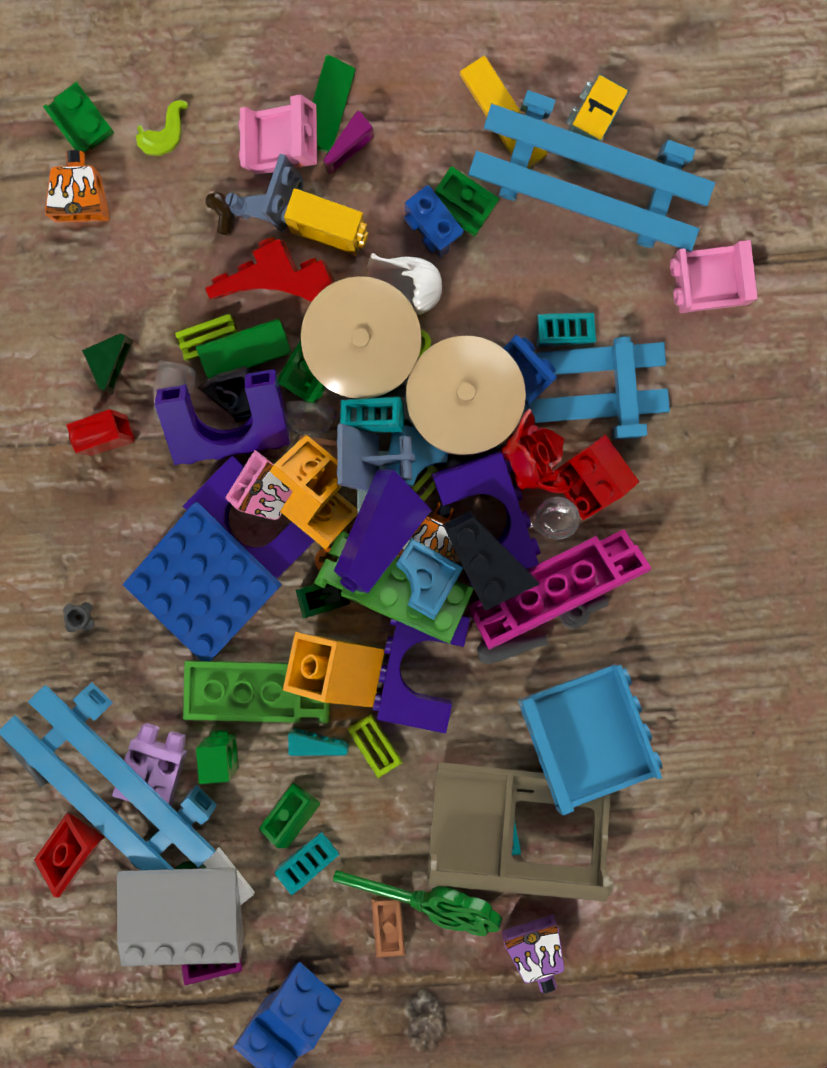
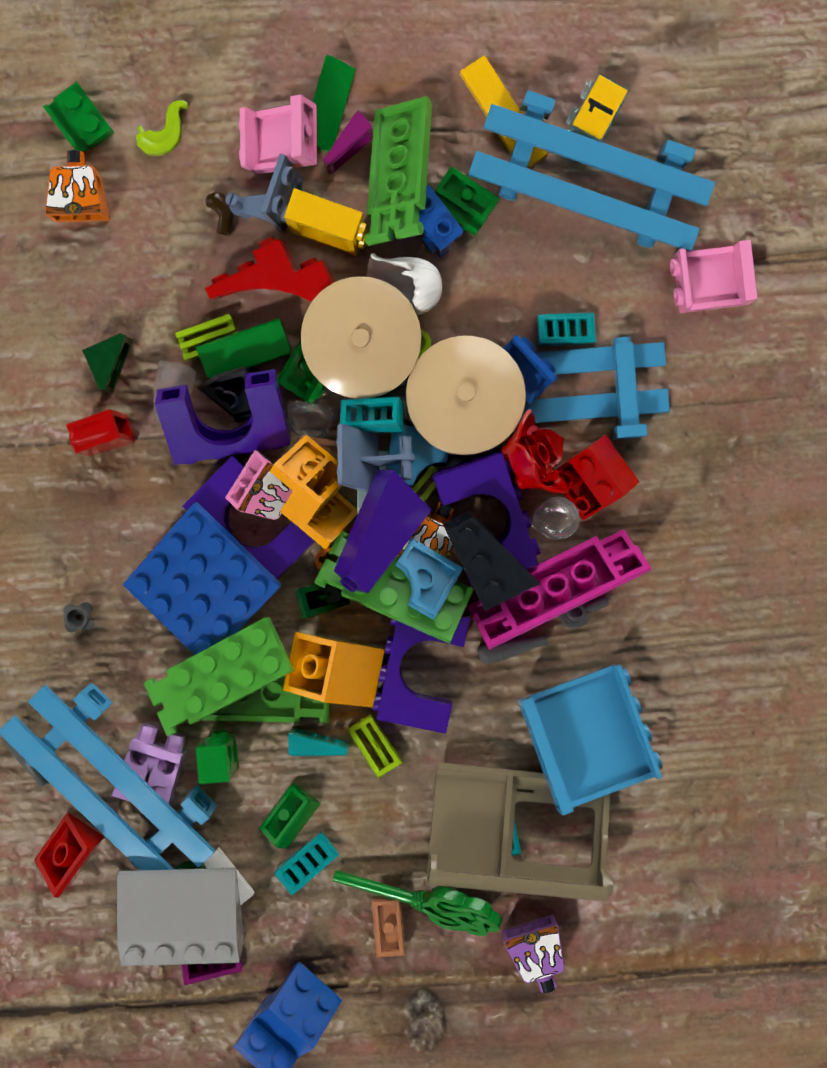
(220, 675): none -> bright green hinge
(399, 170): none -> bright green hinge

